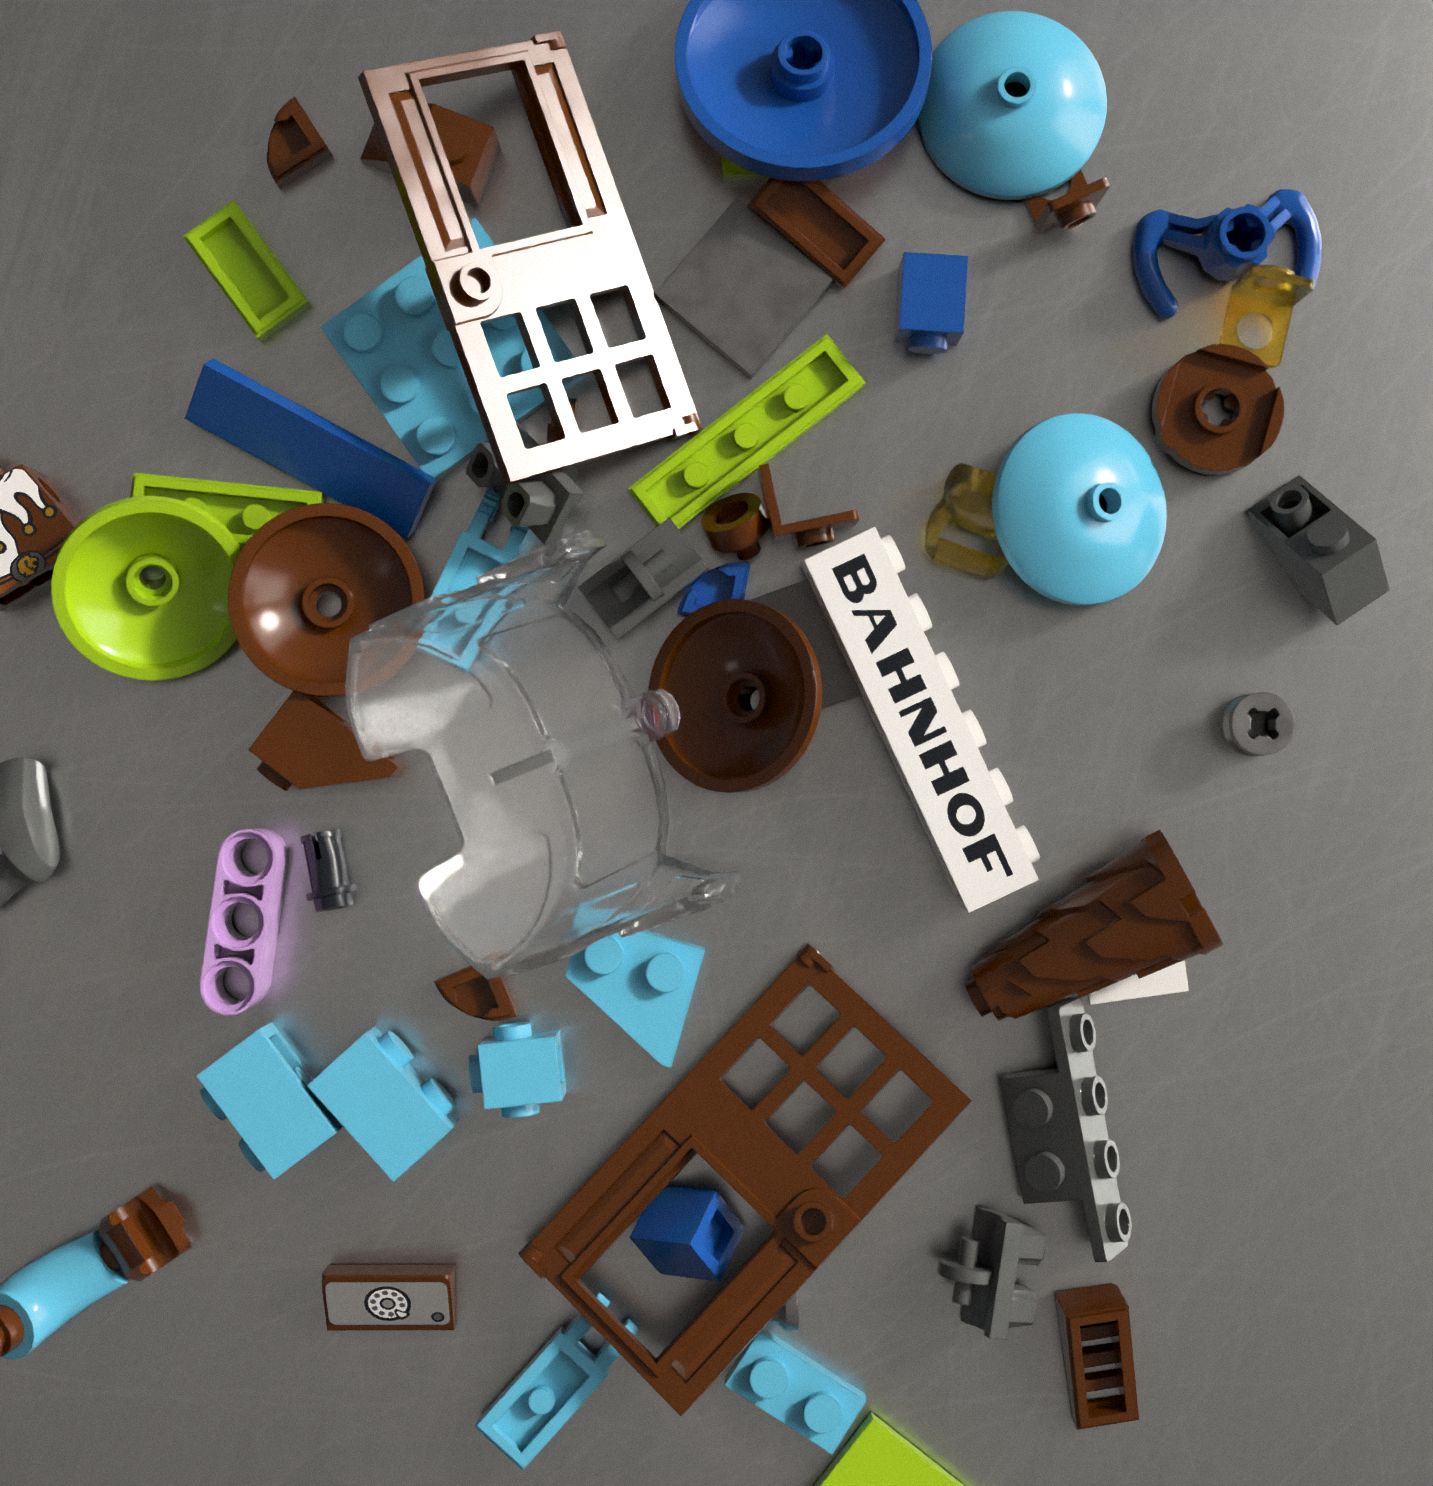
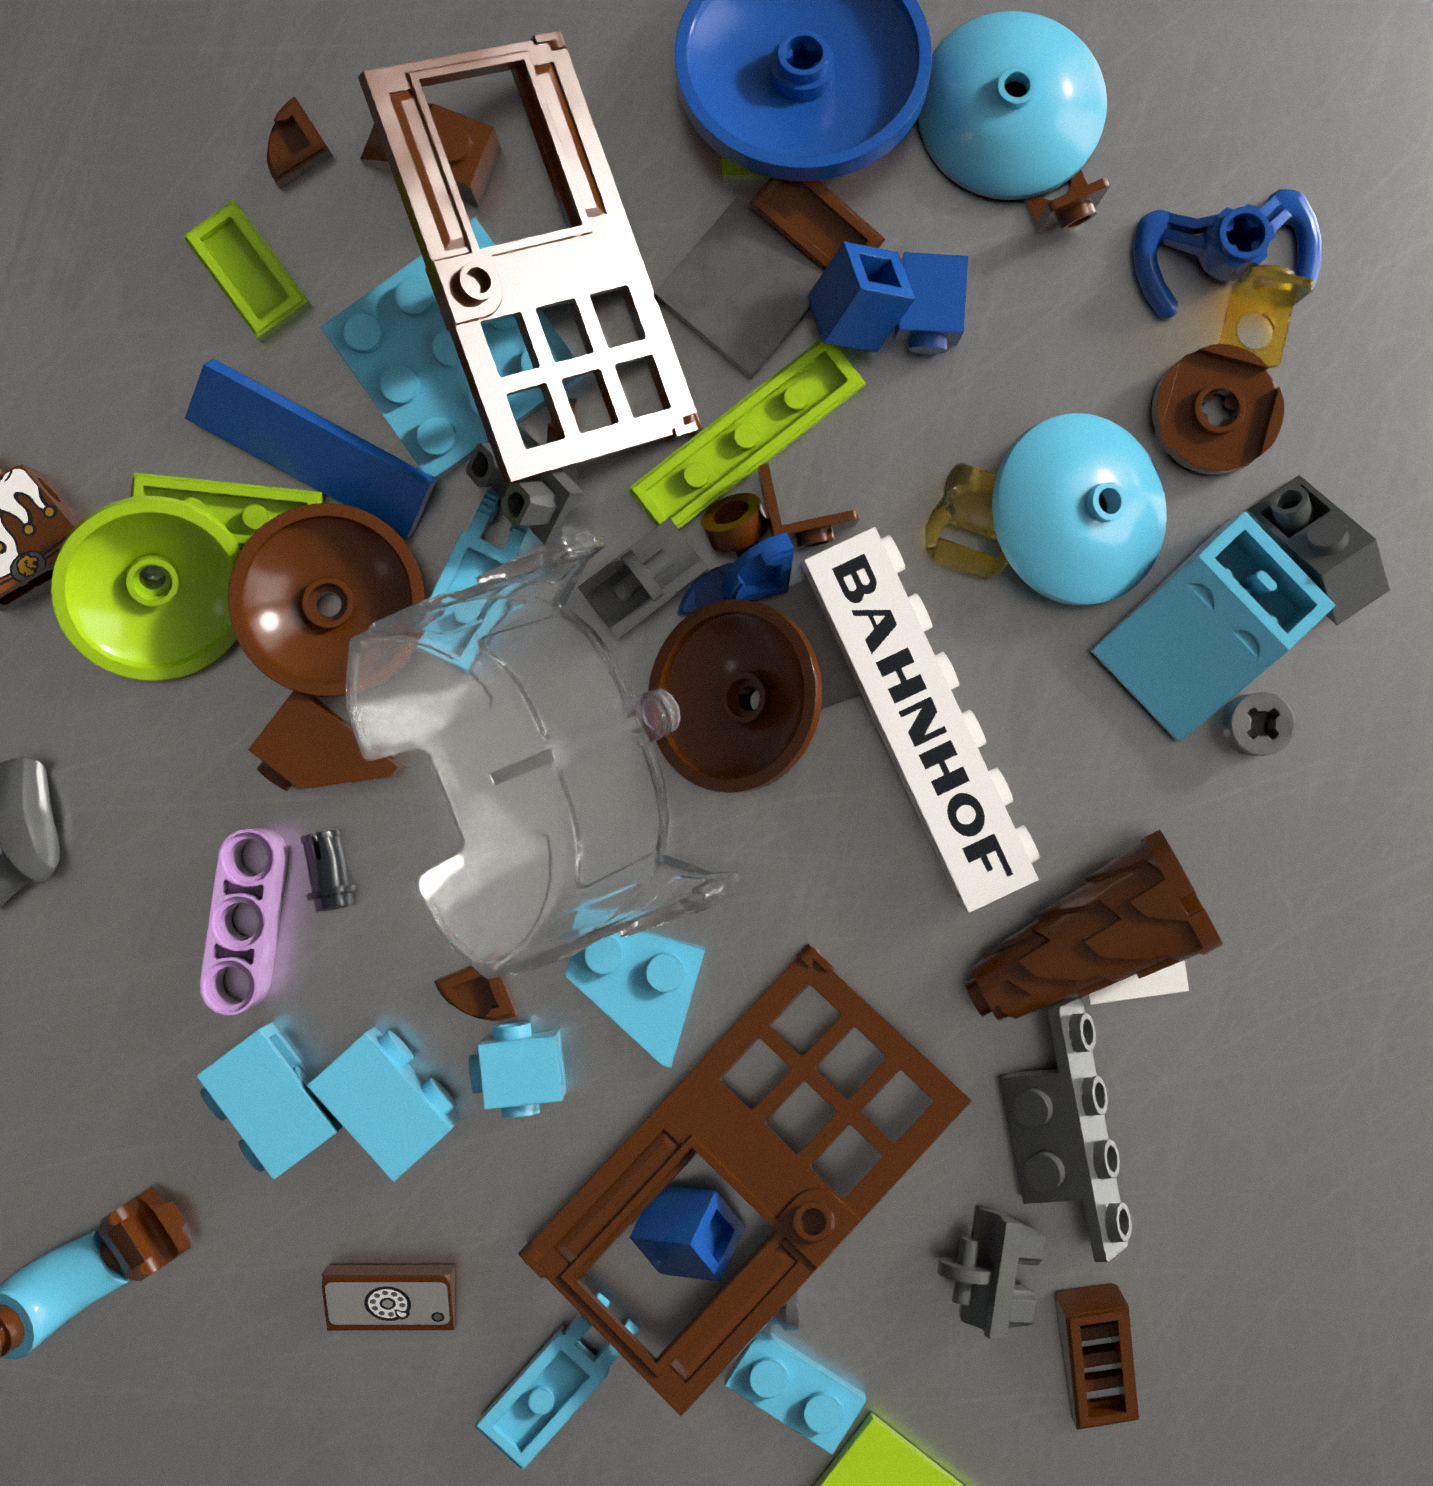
(761, 570): none -> blue tile
(860, 297): none -> blue brick
(1212, 626): none -> medium azure slope

